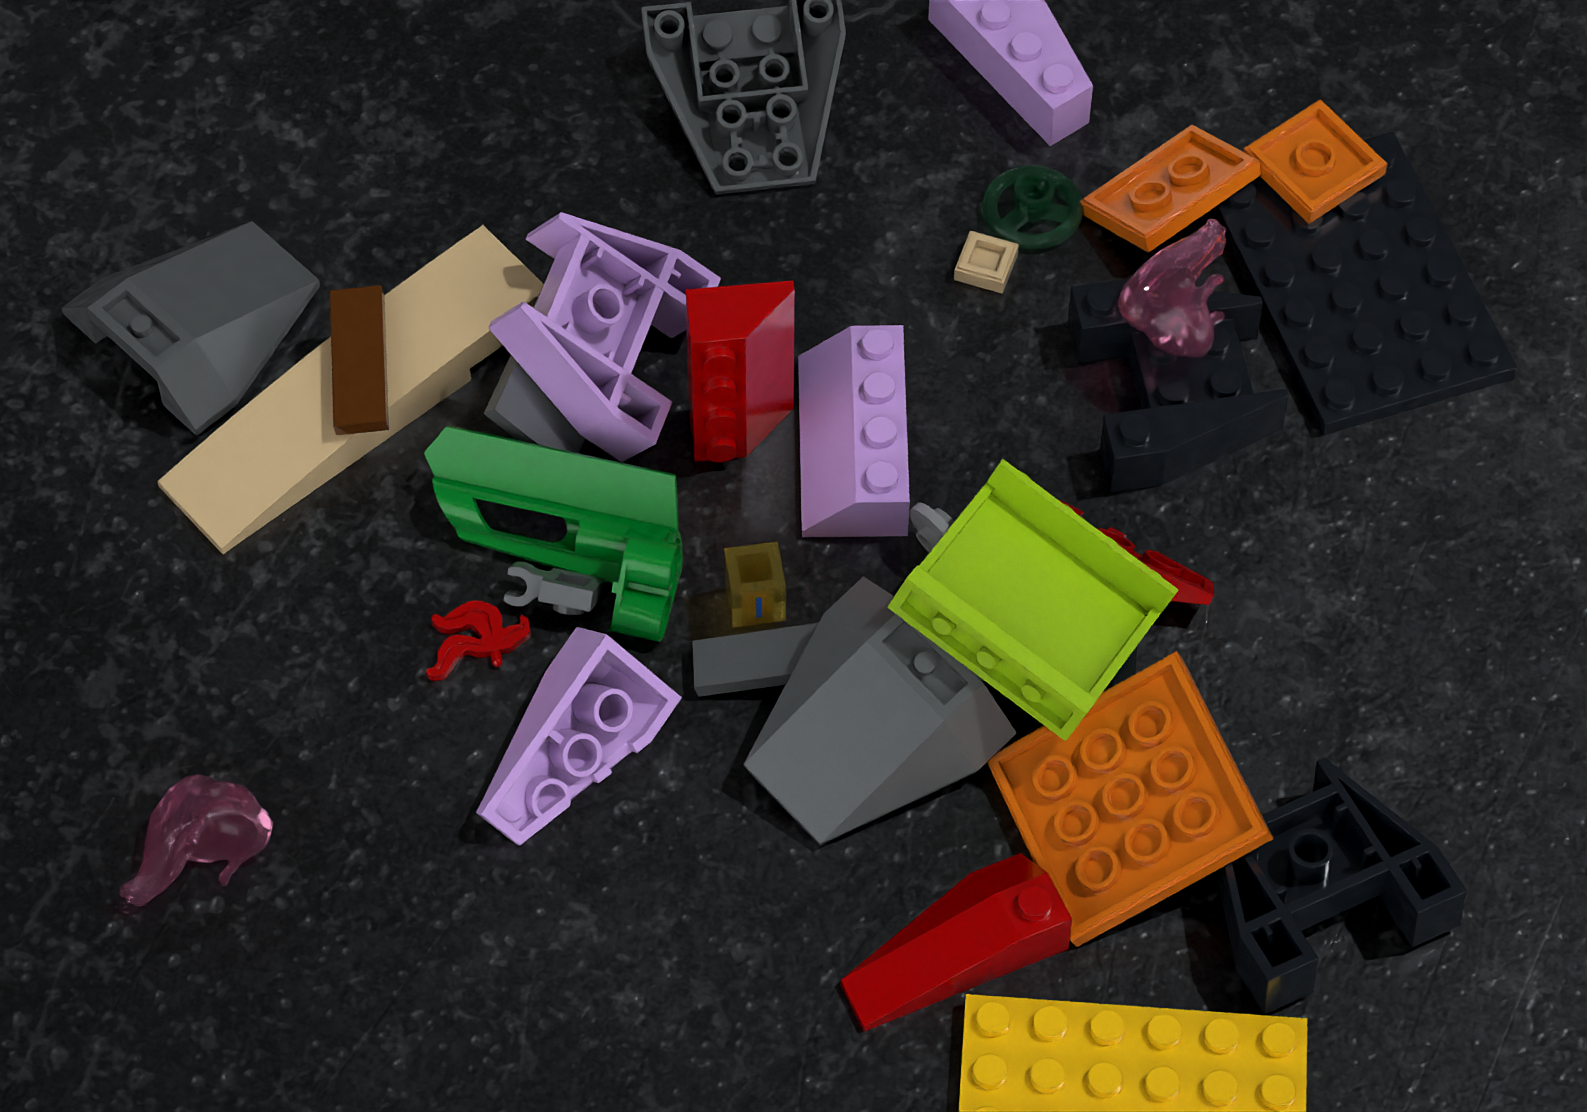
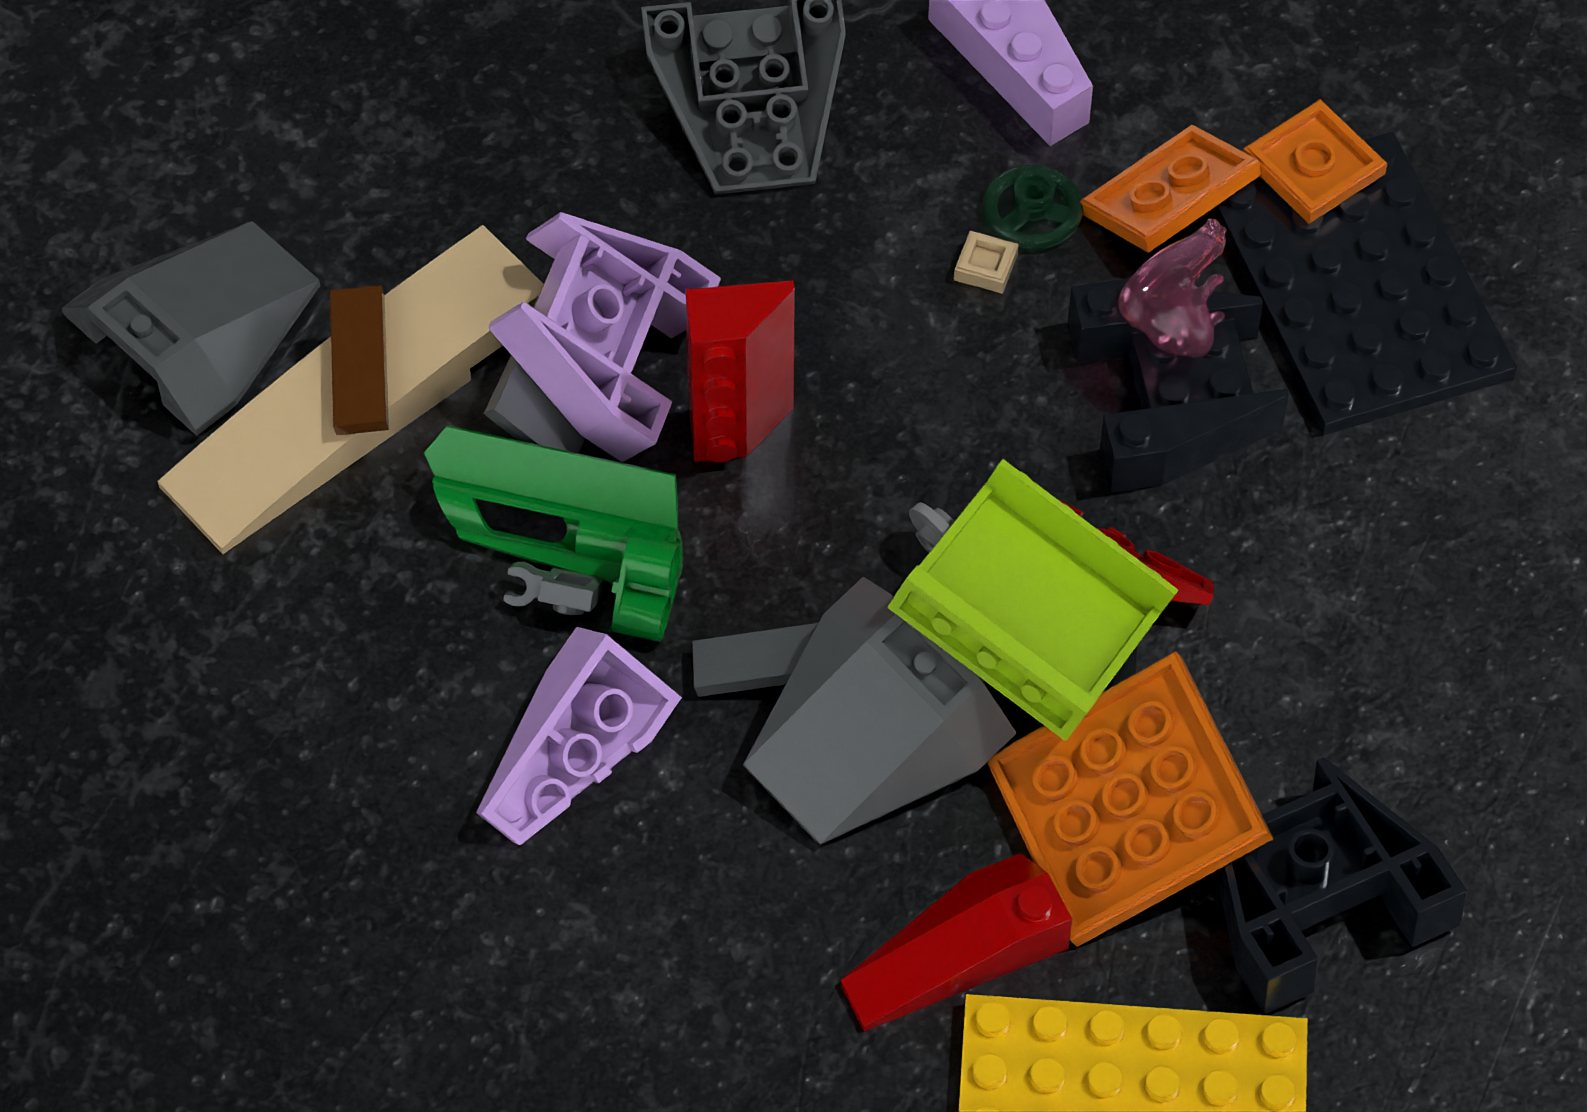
(199, 824): clear pink piece -> none
(488, 624): red piece -> none
(755, 584): clear yellow brick -> none
(854, 435): lavender slope -> none

